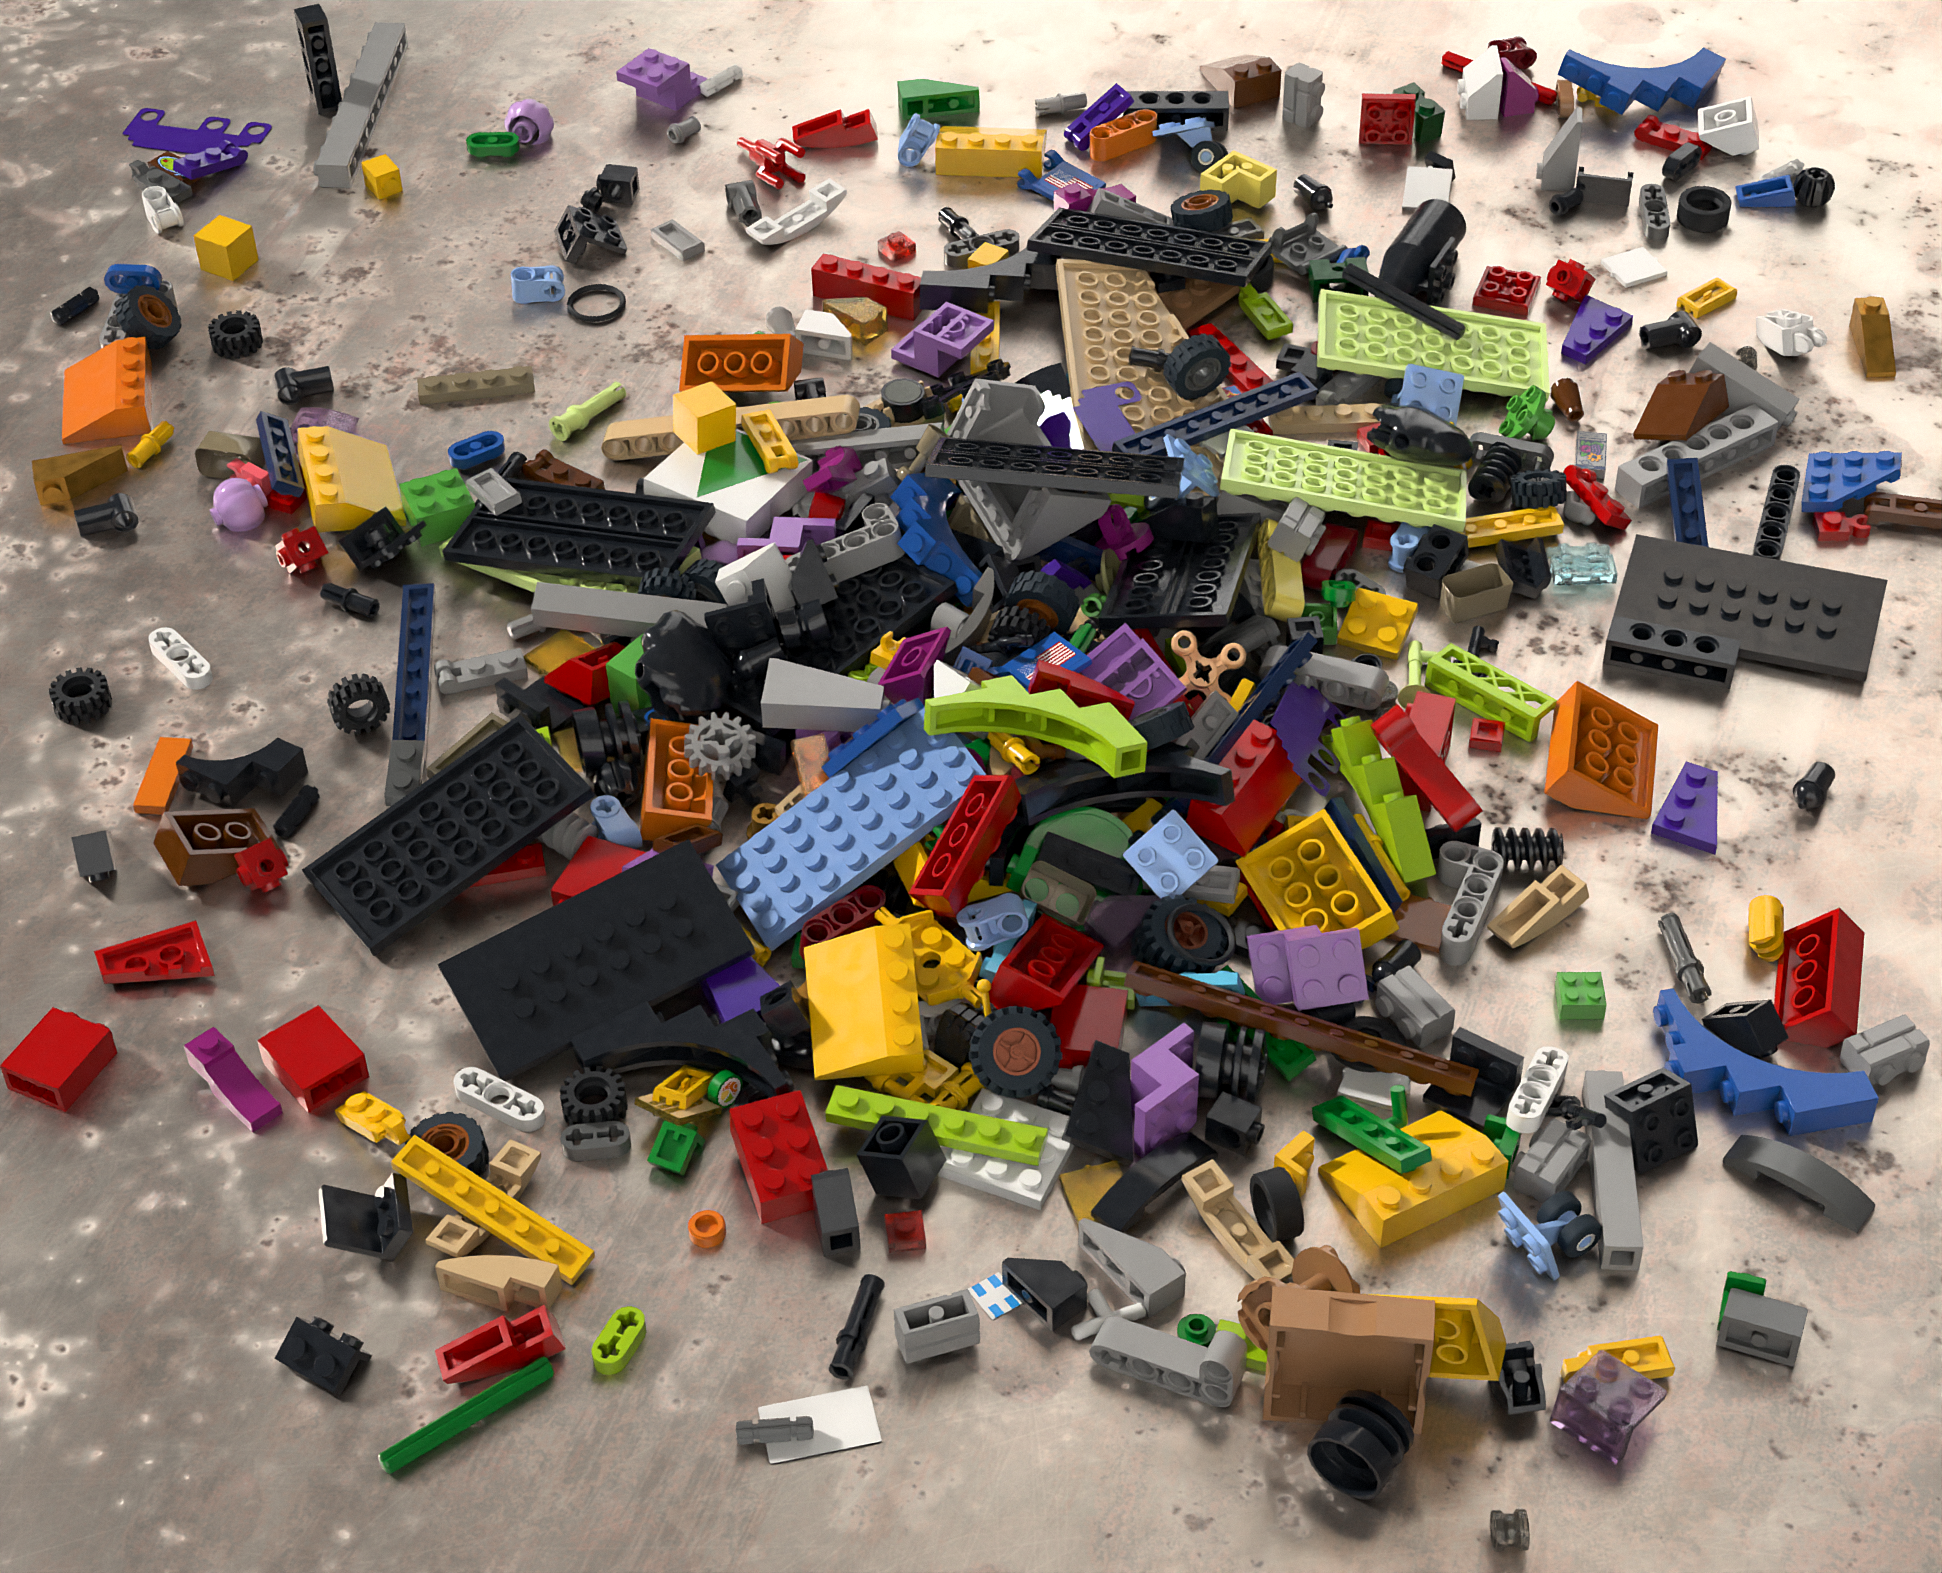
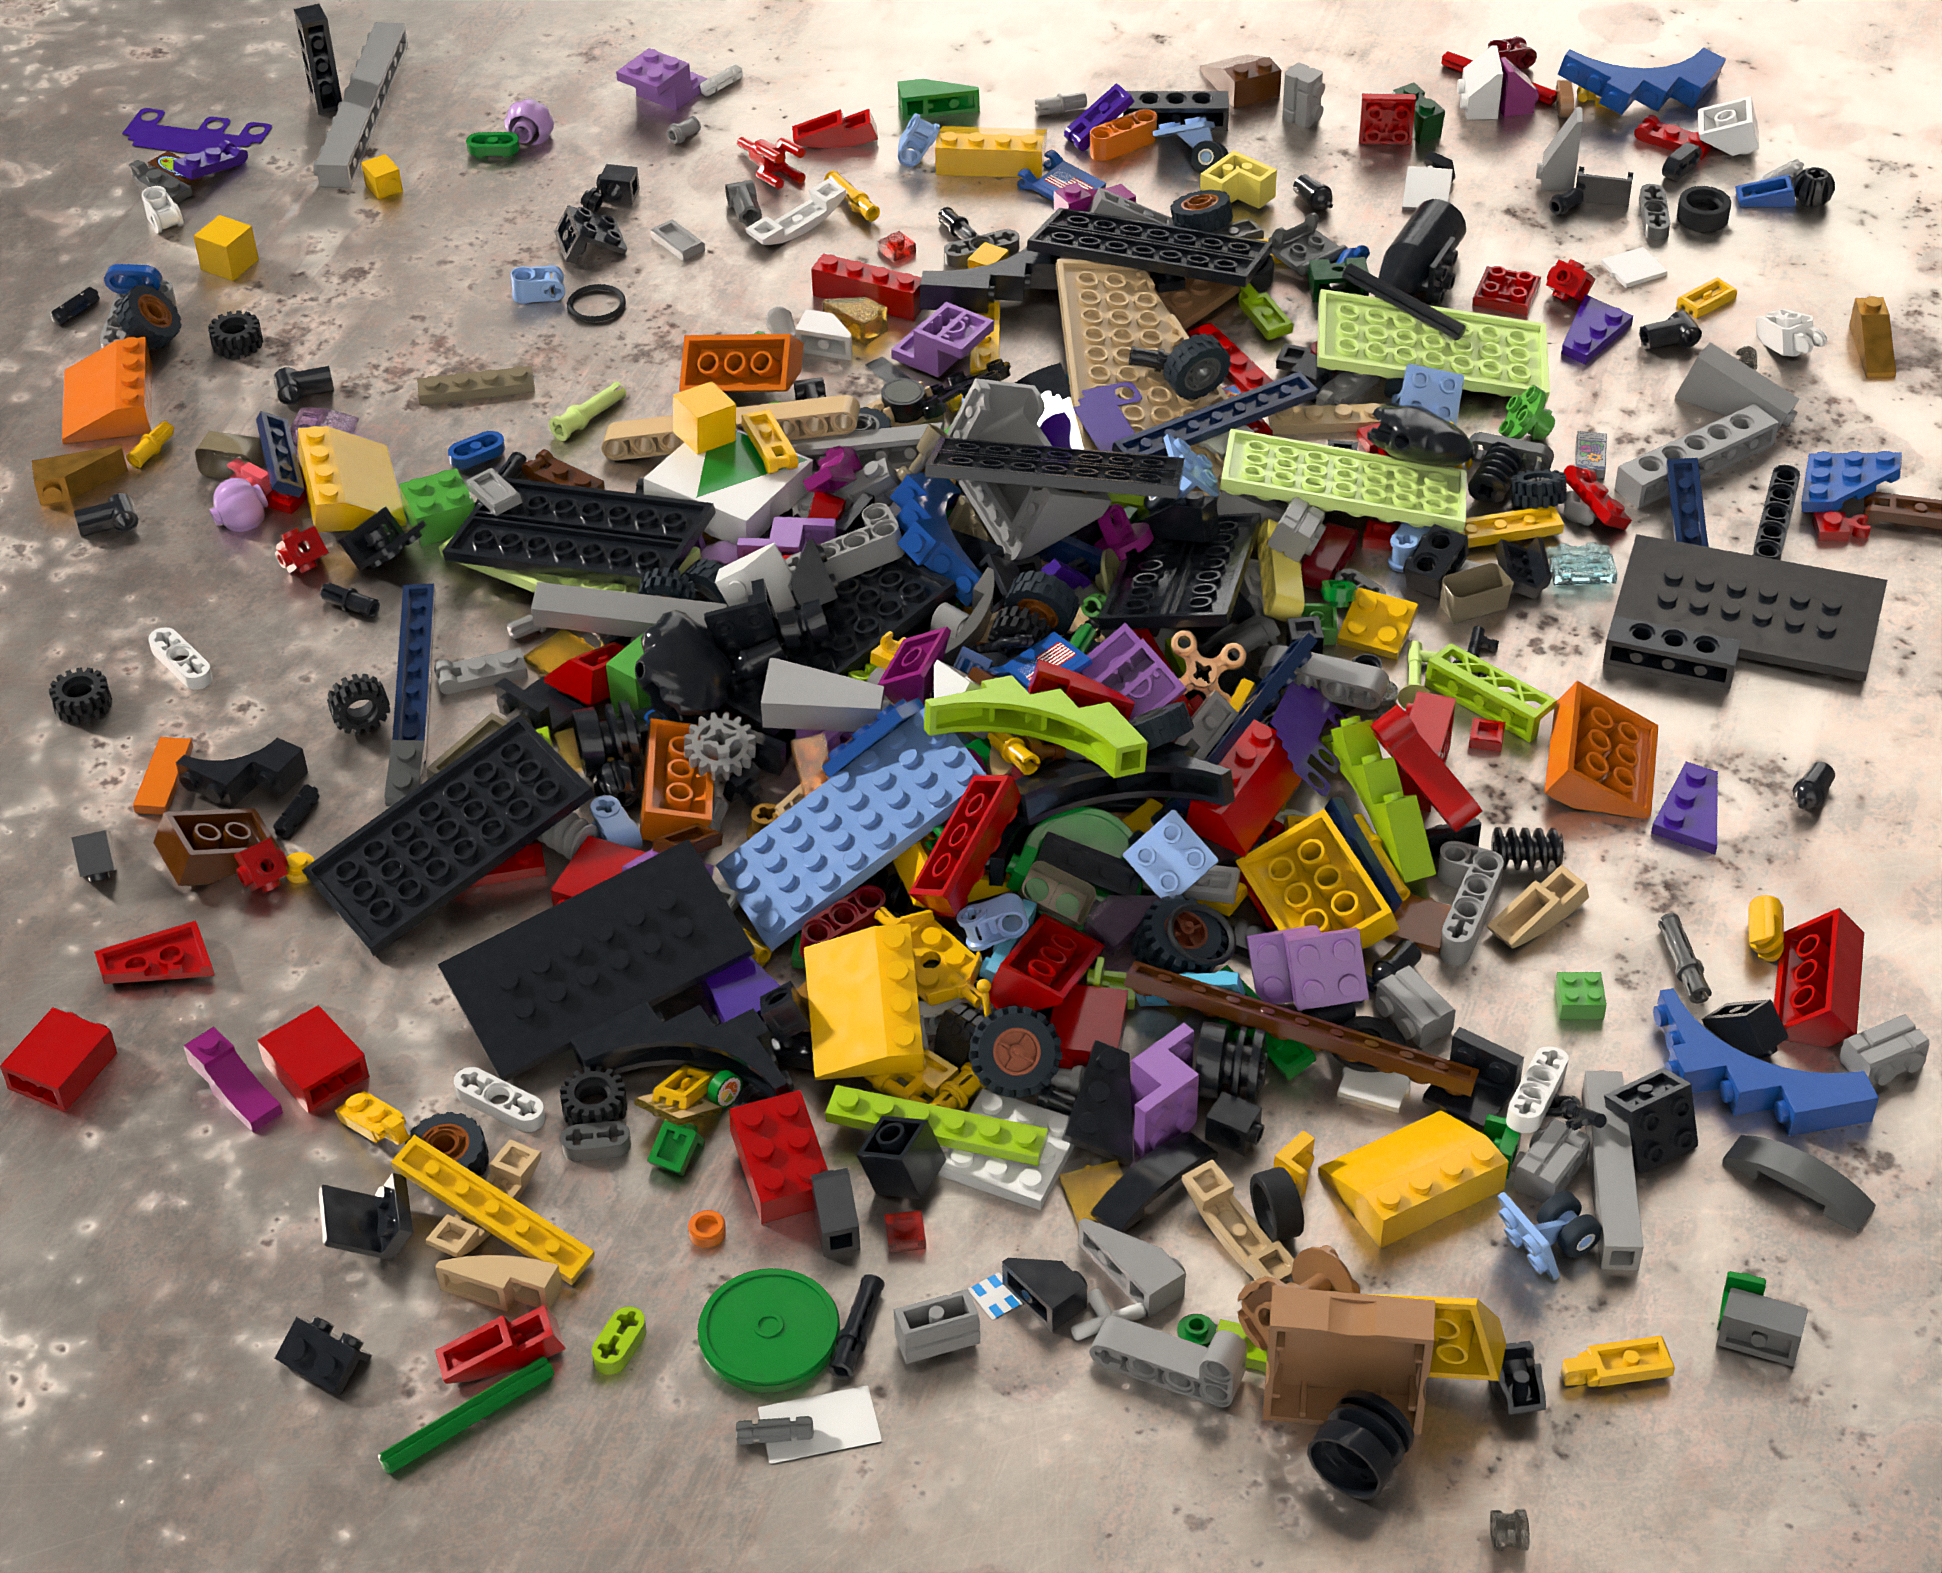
(297, 862): none -> yellow plate
(768, 1330): none -> green brick
(857, 200): none -> yellow pin
(885, 370): none -> sticker
(1374, 1135): green plate -> none
(1567, 397): reddish brown cone -> none
(1605, 1405): clear purple bracket -> none
(1682, 405): reddish brown slope -> none

